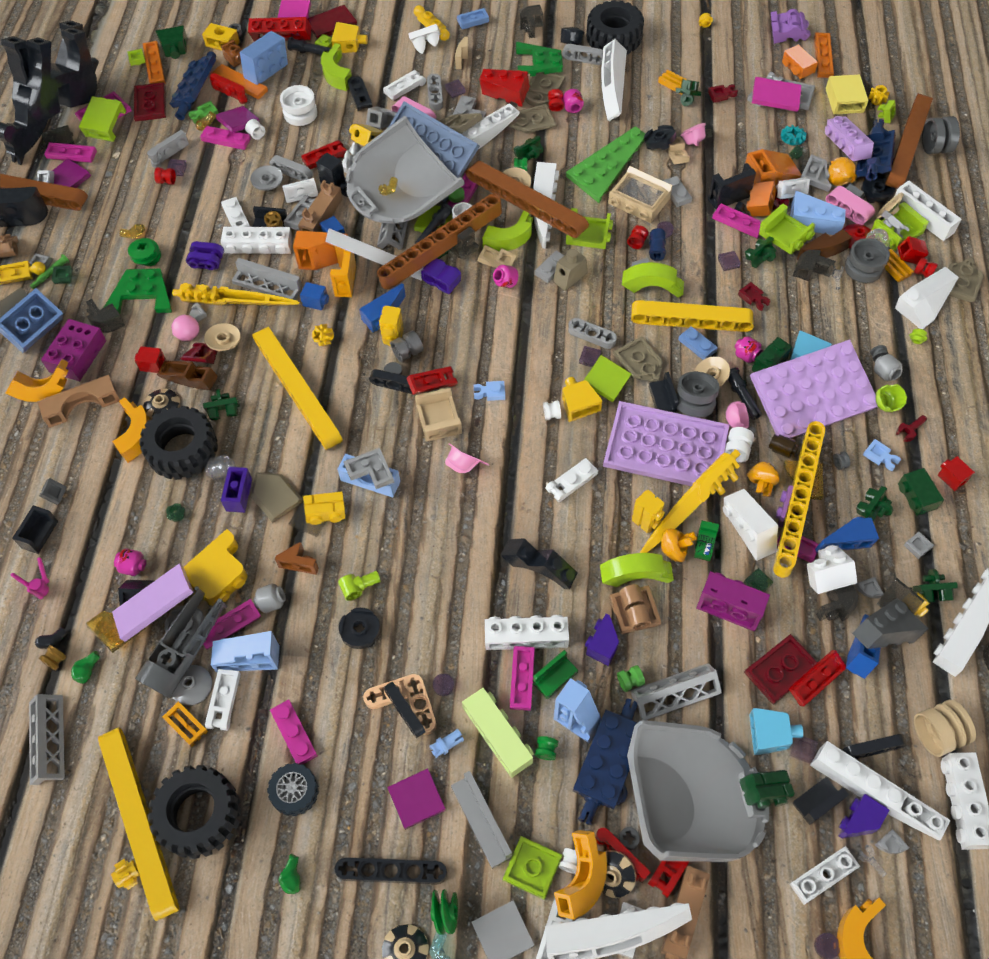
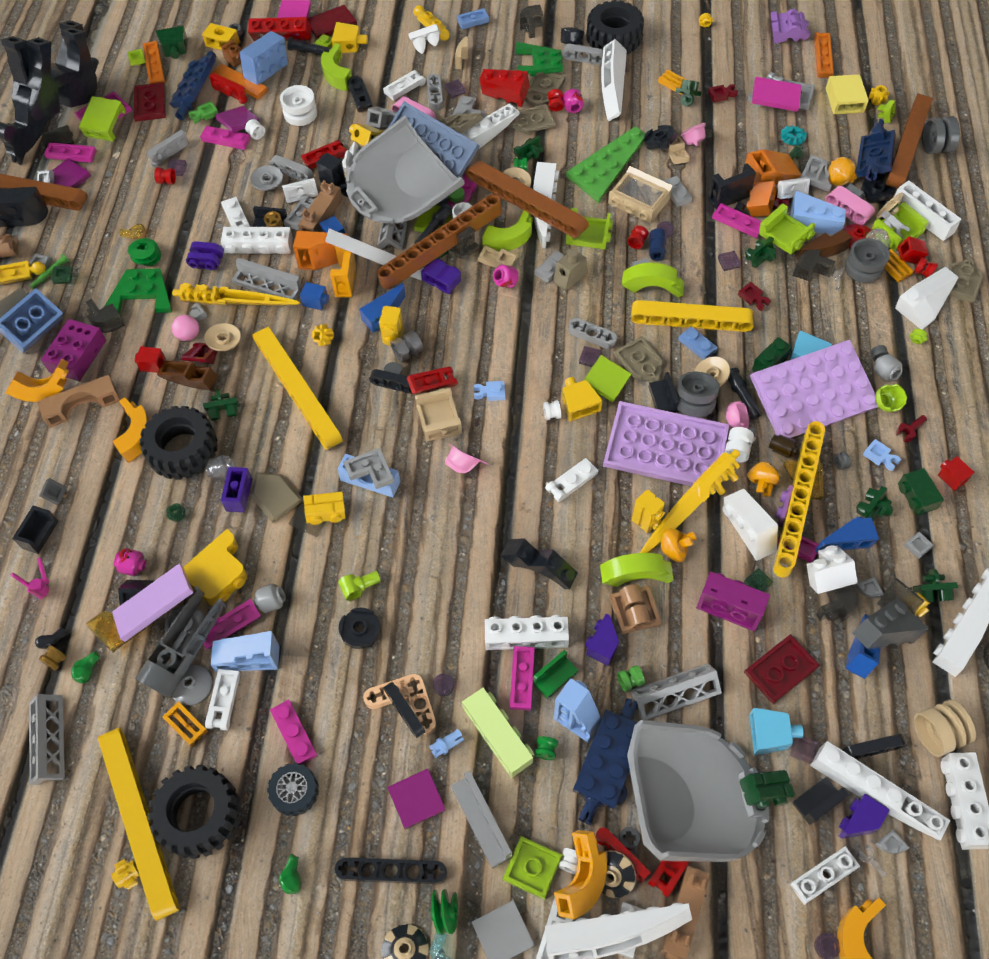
(166, 397): dish -> none
(206, 121): clear yellow arm -> none
(293, 560): dark orange slope -> none
(391, 188): clear yellow arm -> none
(705, 540): green leg -> none
(748, 349): dark pink head -> none
(799, 61): orange brick -> none
(817, 678): red tile -> none
(849, 138): lavender brick -> none

